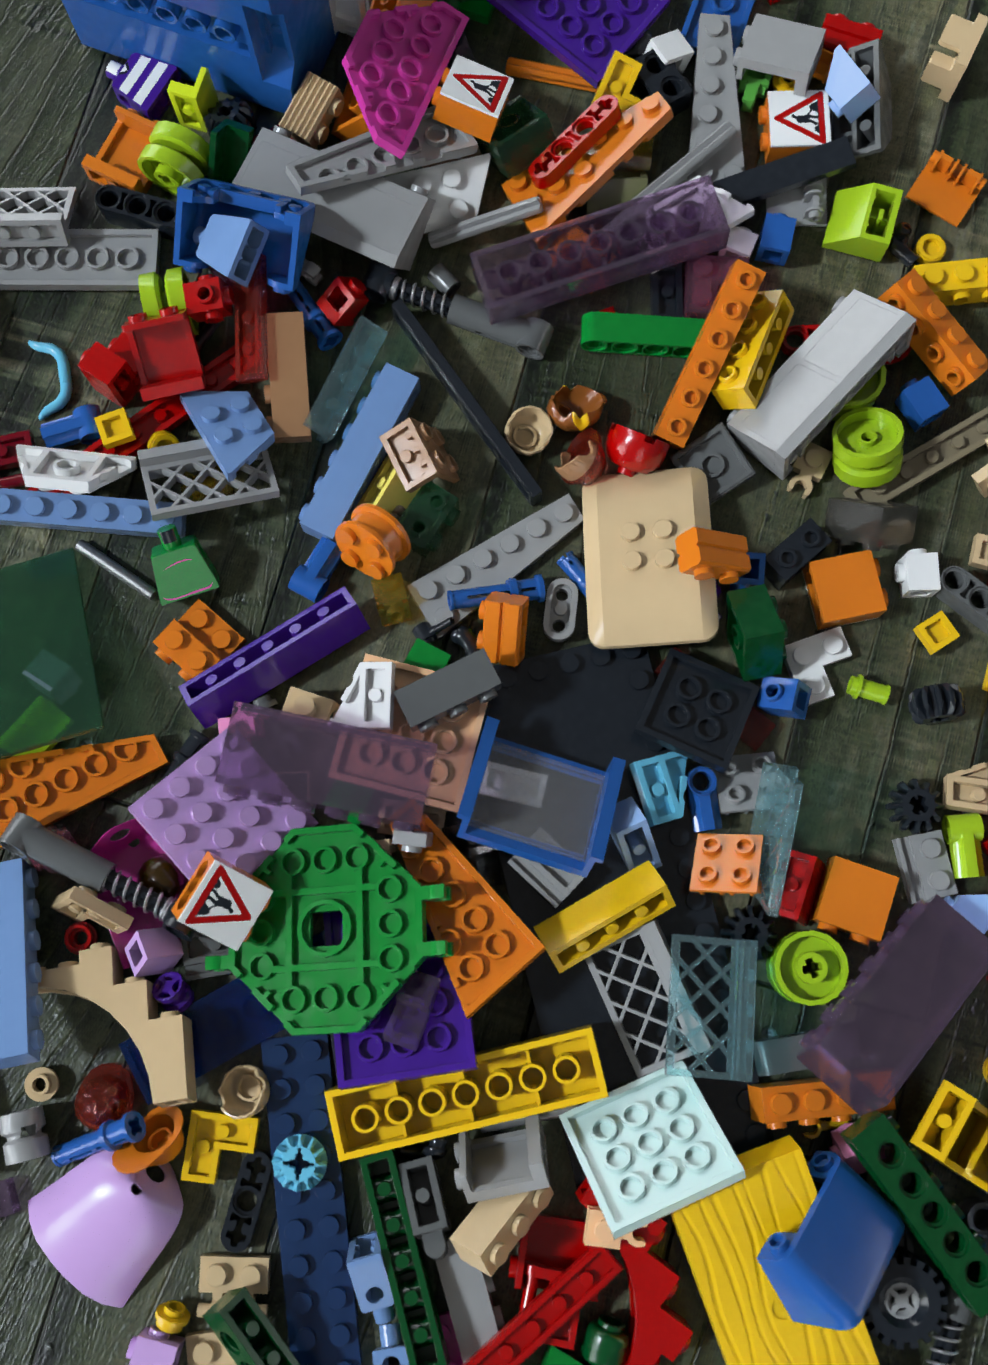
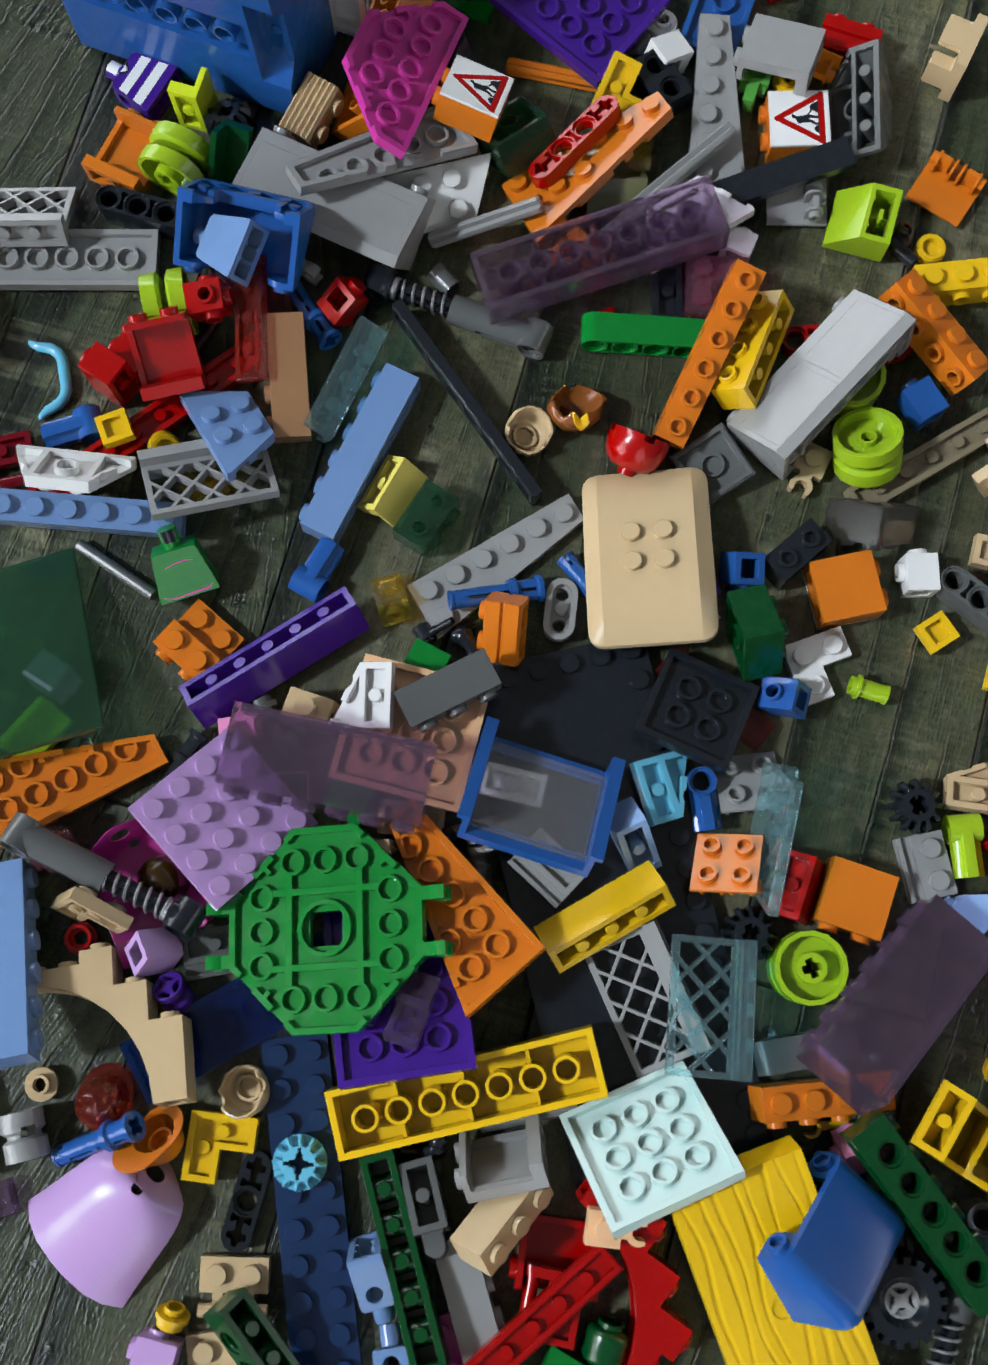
(222, 901): piece -> none
(373, 540): orange wheel -> none
(412, 841): light grey plate -> none
(418, 454): medium nougat bracket -> none
(583, 460): piece -> none
(670, 24): none -> white plate
(713, 555): orange brick -> none
(775, 239): blue brick -> none
(848, 87): light blue slope -> none
(936, 703): black gear -> none

